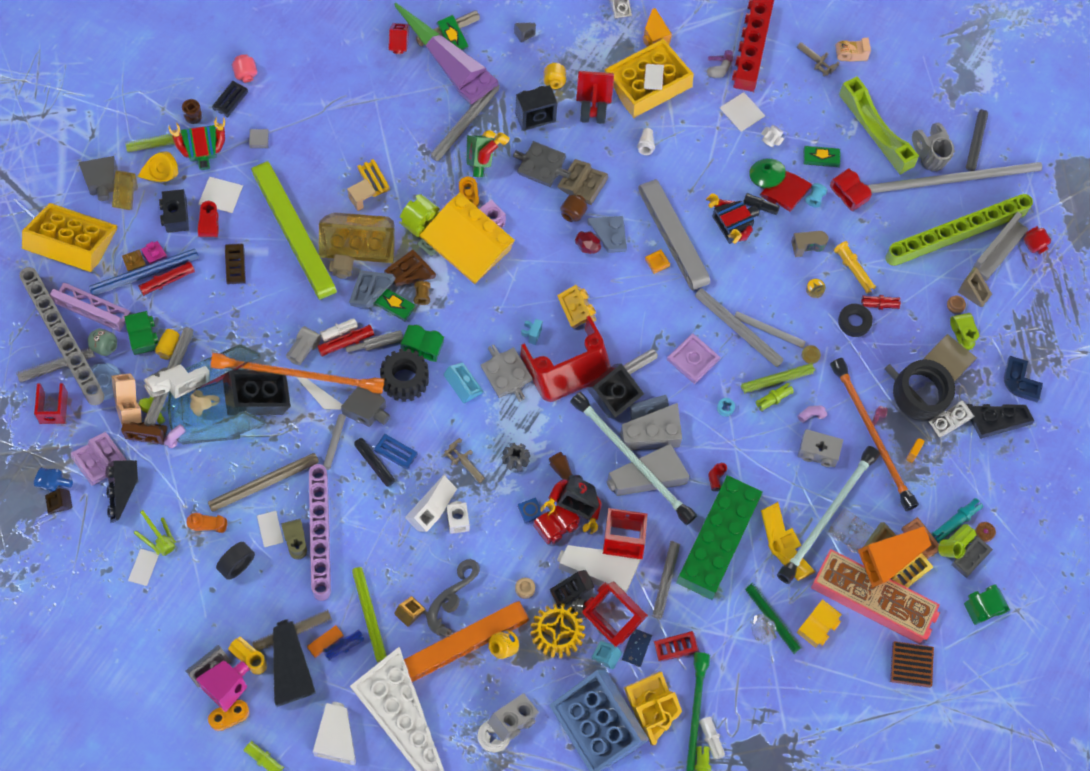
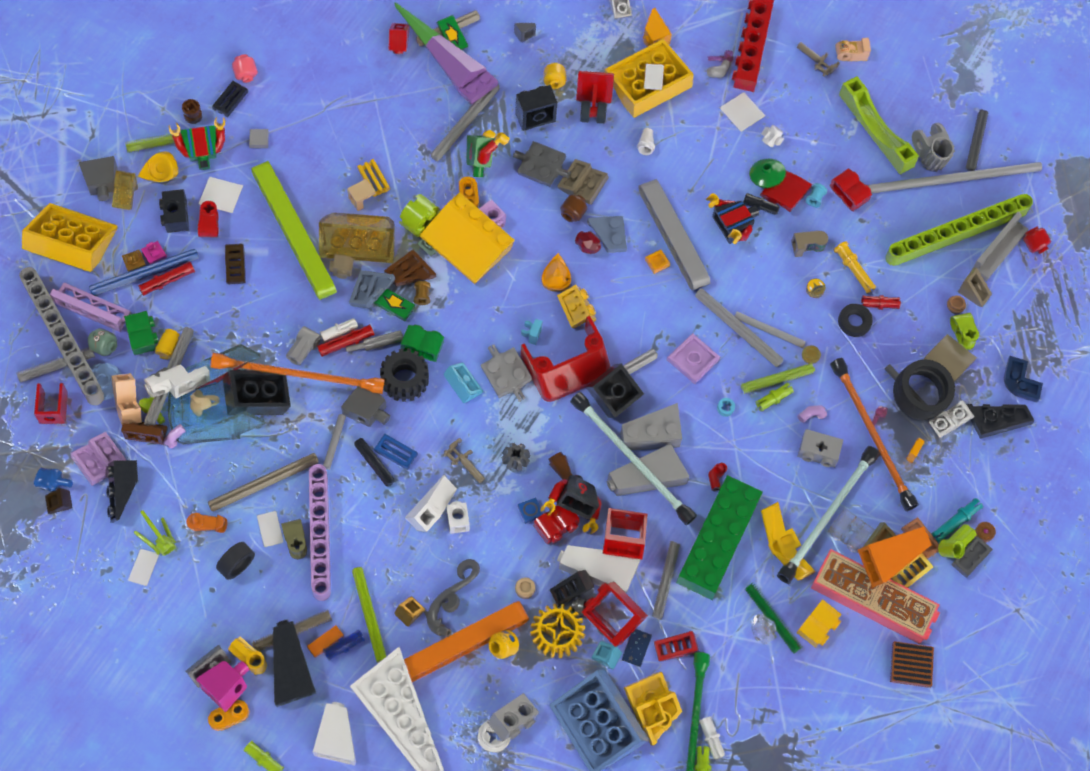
(321, 396): white sticker -> none
(555, 275): none -> light orange piece
(648, 406): sand blue plate -> none
(821, 156): green tile -> none
(986, 604): green cylinder -> none

